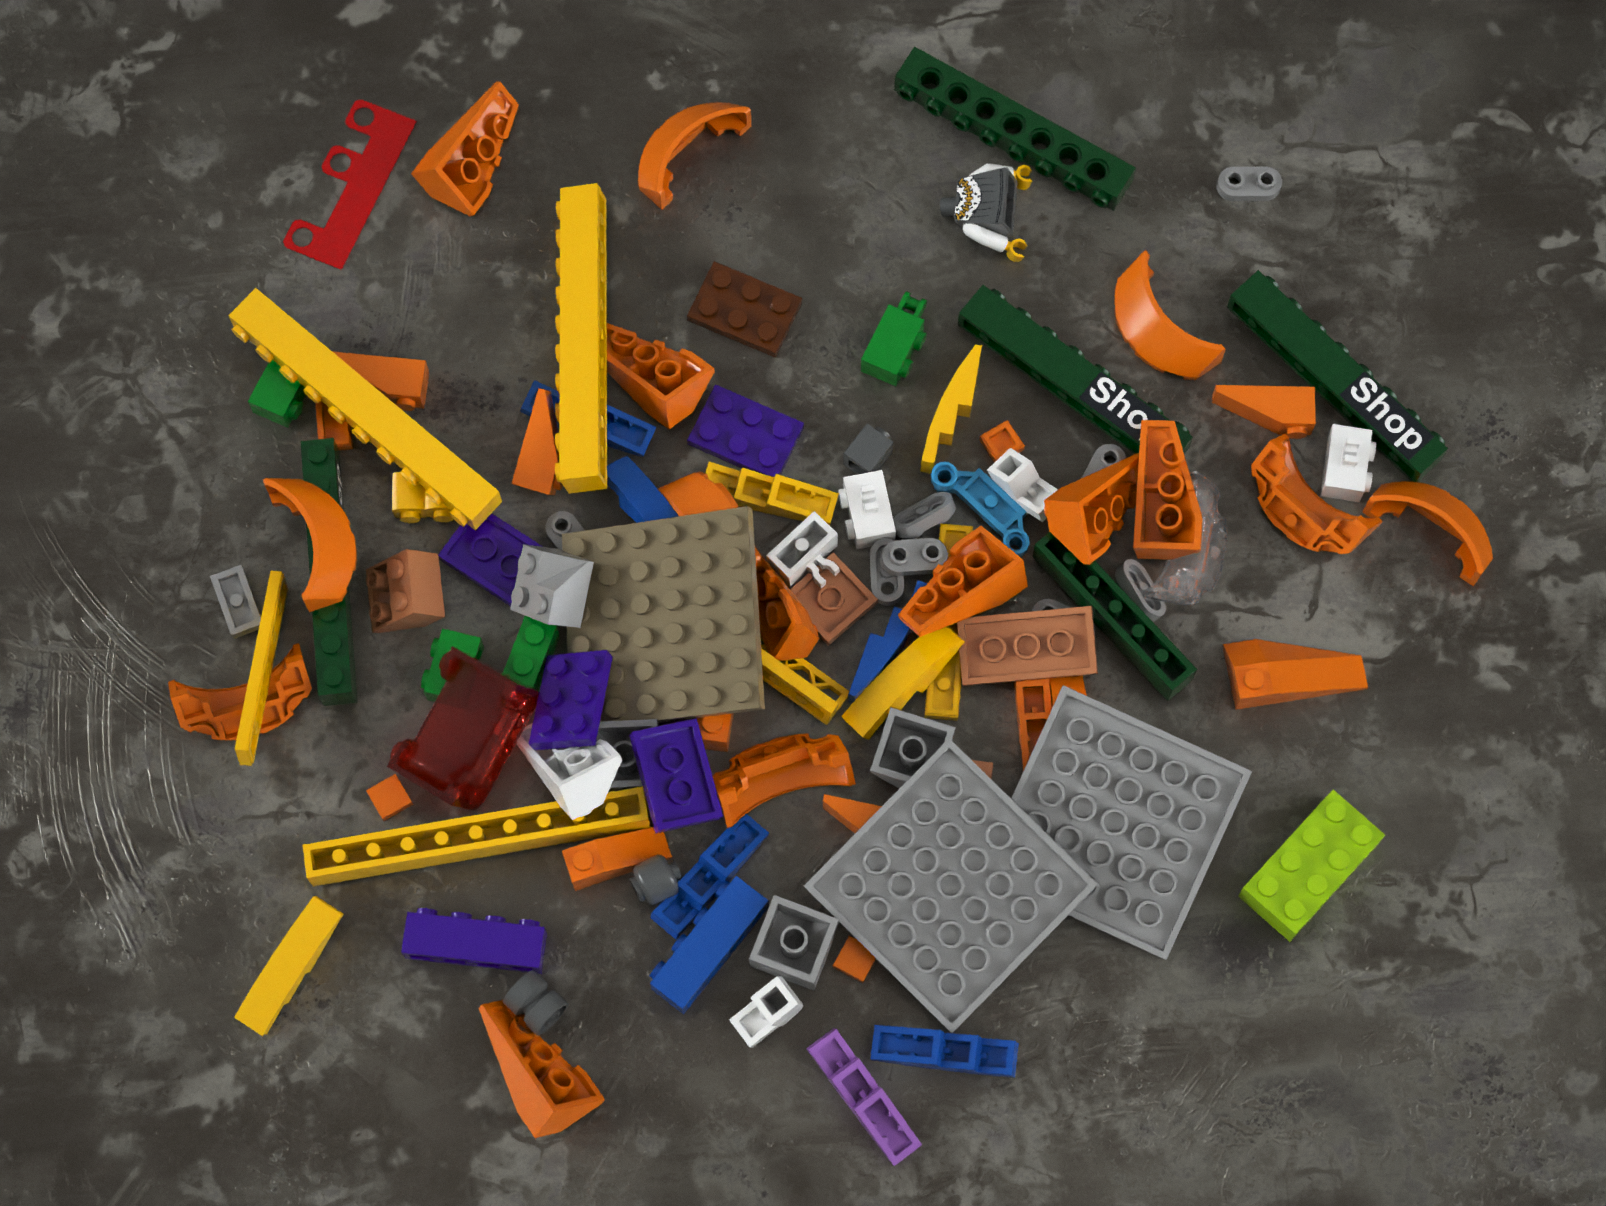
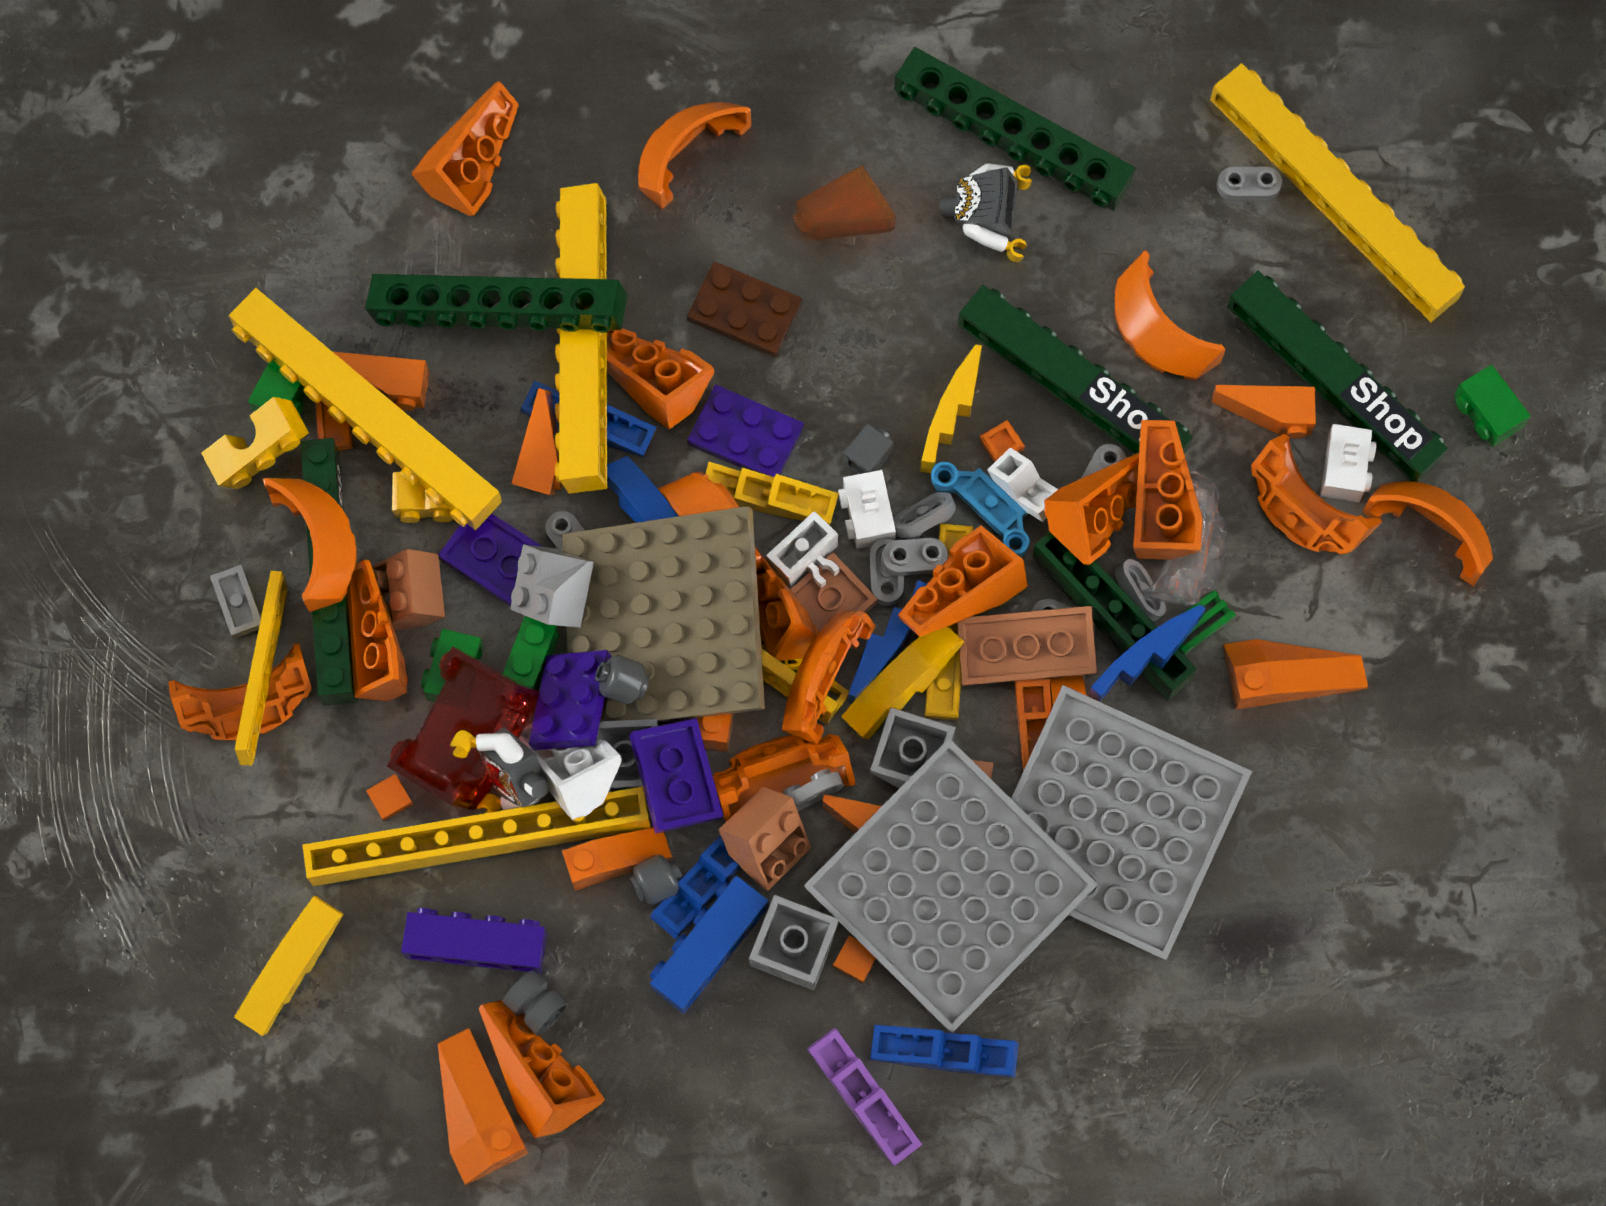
(277, 431): none -> yellow arch
(365, 182): red piece -> none
(375, 650): none -> orange wedge
(477, 1118): none -> orange wedge
(482, 292): none -> dark green brick
(510, 765): none -> torso
(622, 679): none -> dark grey head
(766, 837): none -> nougat slope
(769, 1009): white brick -> none
(819, 671): none -> orange windscreen
(822, 783): none -> light grey plate
(845, 208): none -> clear orange slope
(895, 341): green brick -> none
(1155, 647): none -> blue slope
(1220, 606): none -> green tile
(1311, 865): lime brick -> none
(1337, 192): none -> yellow brick
(1491, 406): none -> green brick

